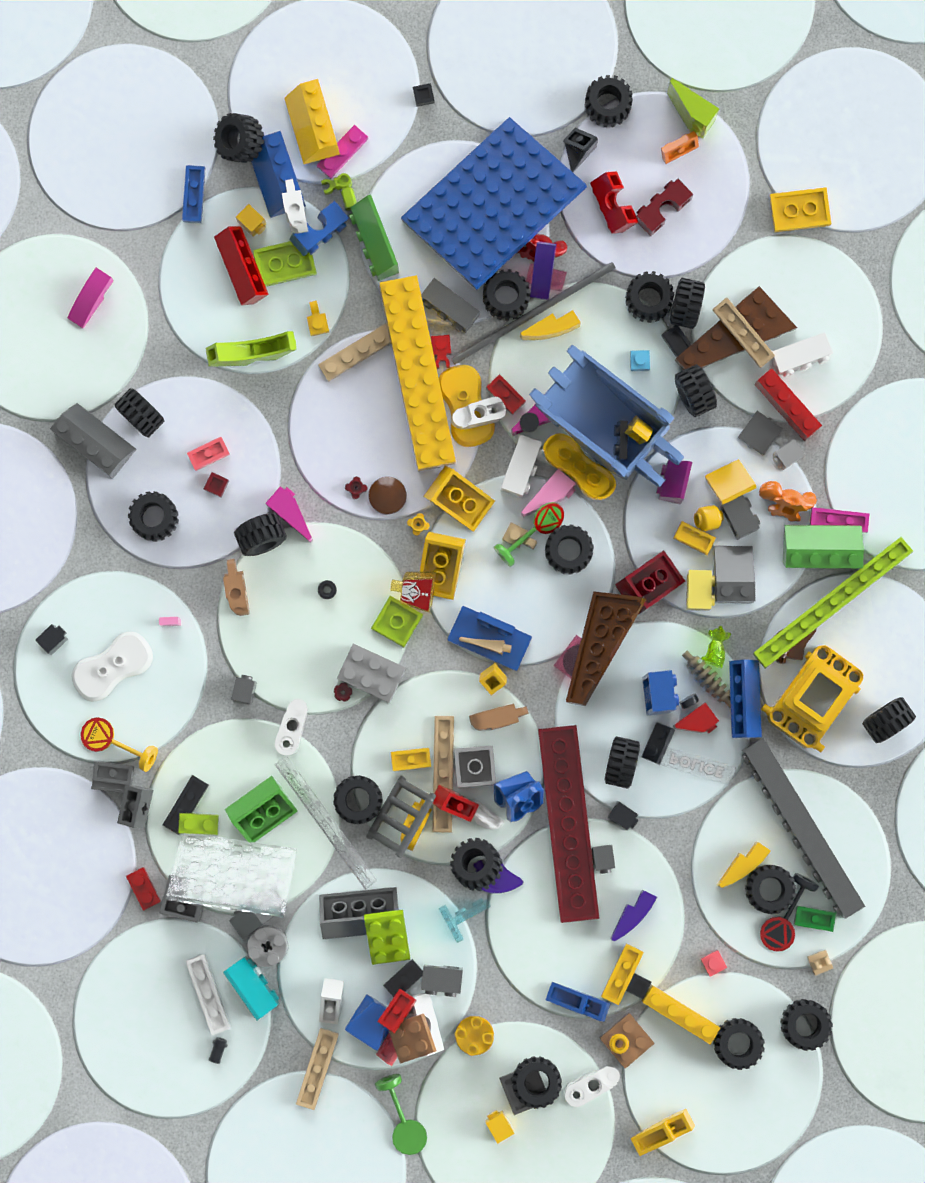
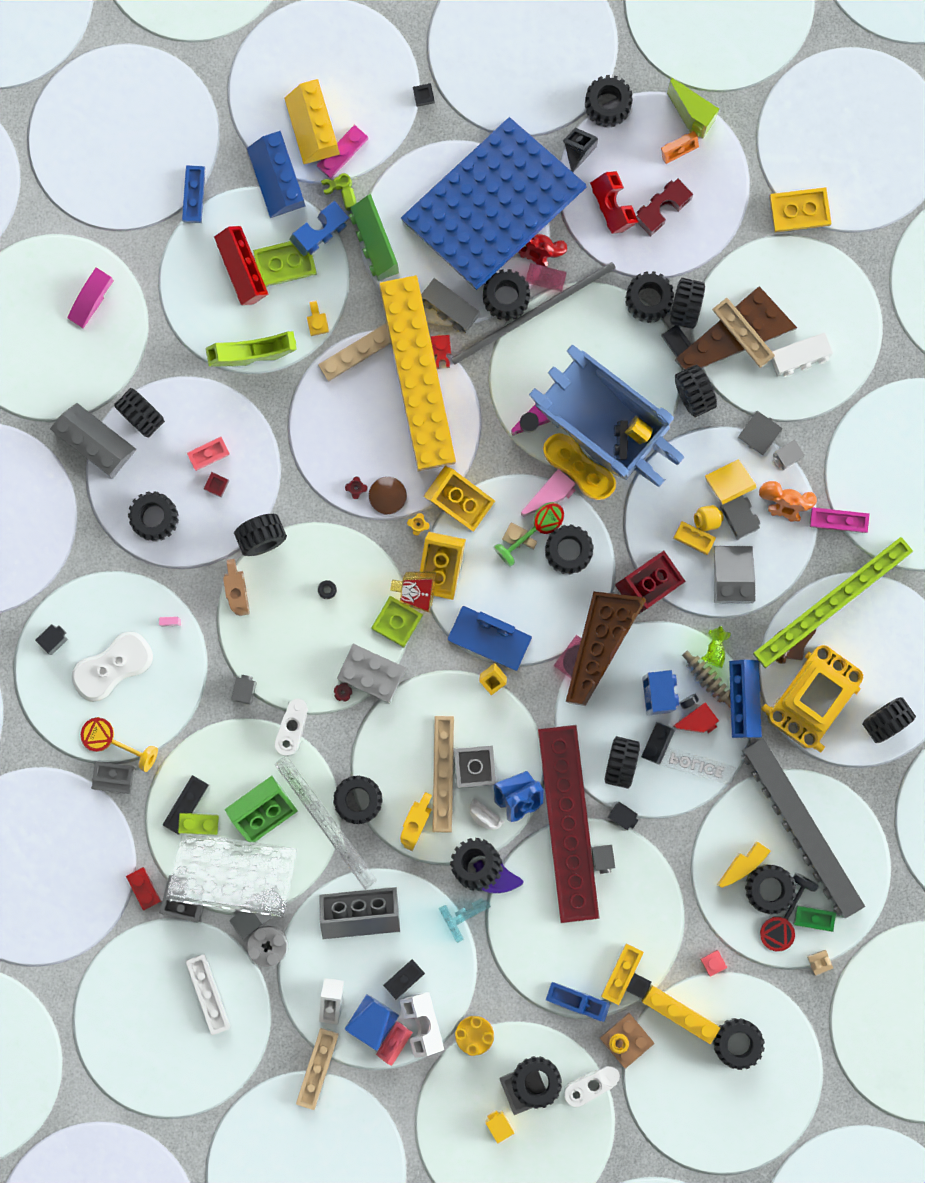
(135, 806): dark grey brick -> none
(217, 1050): black pin -> none
(227, 138): black tyre -> none
(251, 220): yellow brick -> none
(252, 987): slope -> none
(286, 507): dark pink slope -> none
(294, 208): white piece -> none
(383, 817): dark grey bar -> none
(387, 937): lime plate -> none
(397, 1011): red plate -> none
(409, 1135): bright green piece -> none
(411, 759): yellow plate -> none
(413, 1039): medium nougat plate -> none
(442, 979): dark grey brick -> none
(455, 803): red slope -> none
(459, 388): yellow plate -> none
(465, 418): white piece -> none
(494, 645): tan piece -> none
(497, 717): medium nougat piece -> none
(510, 397): red plate -> none
(522, 466): white brick -> none
(543, 270): dark purple slope -> none
(551, 327): yellow slope -> none
(634, 915): dark purple slope -> none
(640, 360): medium azure plate -> none
(663, 1132): yellow slope -> none
(676, 481): magenta slope -> none
(700, 590): light yellow brick -> none
(788, 404): red brick -> none
(820, 1034): black tyre -> none
(823, 546): slope -> none

